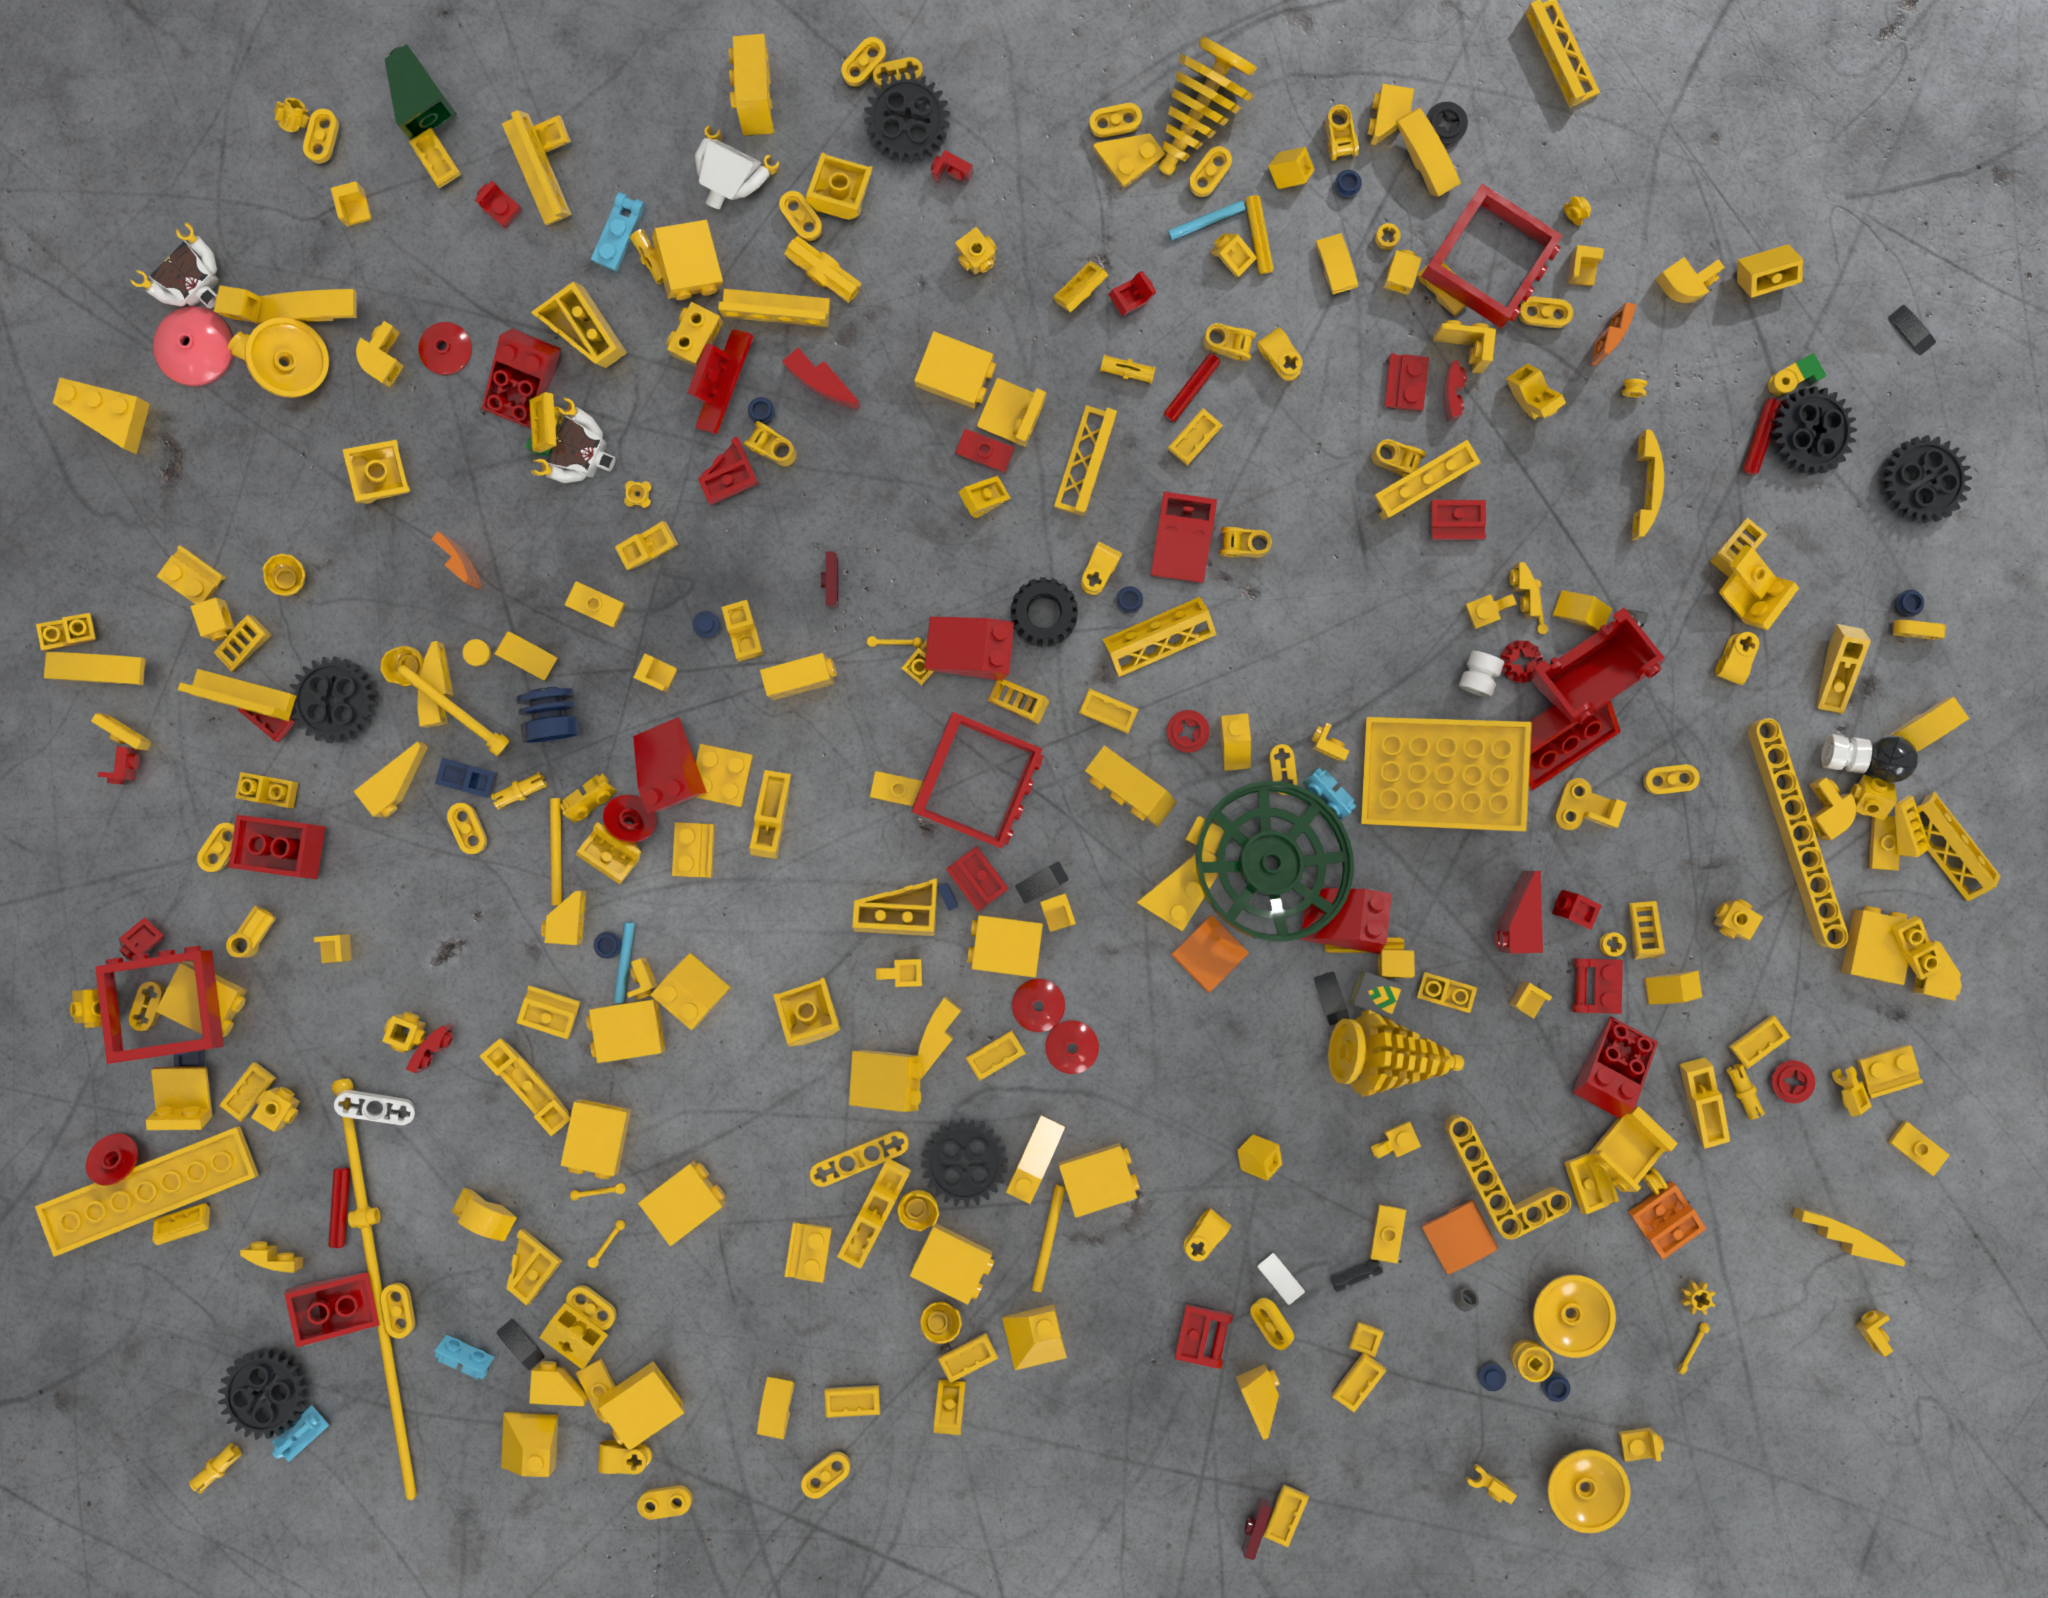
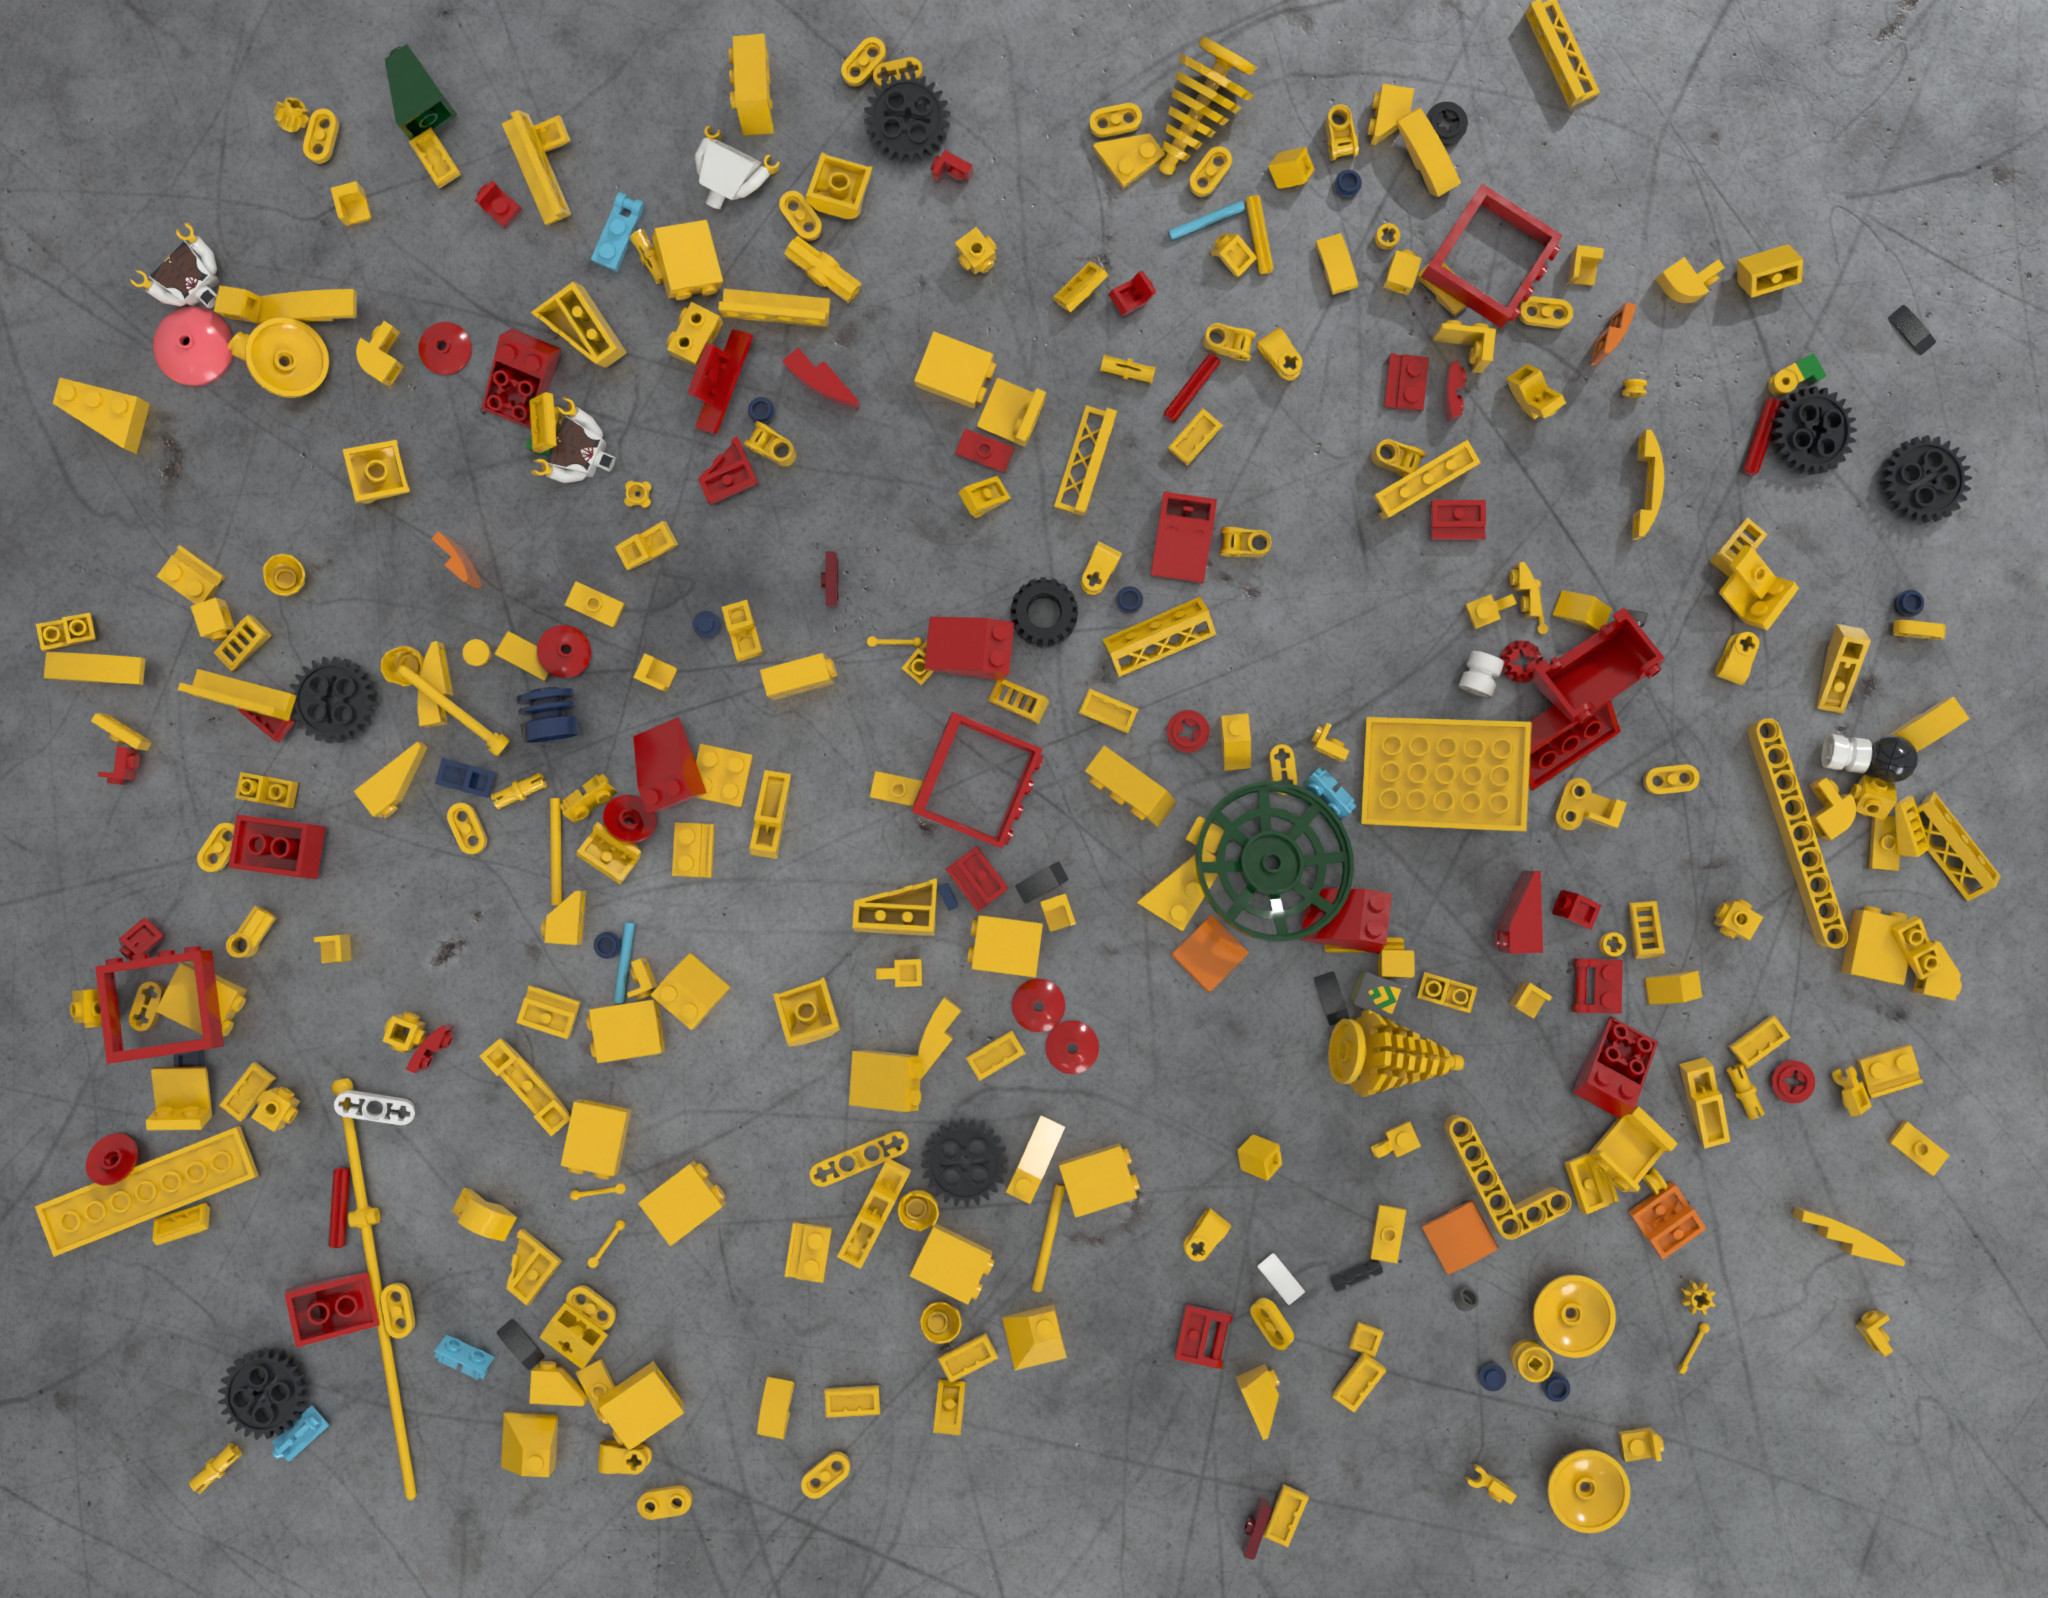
(267, 1257): yellow slope -> none
(555, 661): none -> red dish
(1577, 209): yellow plate -> none

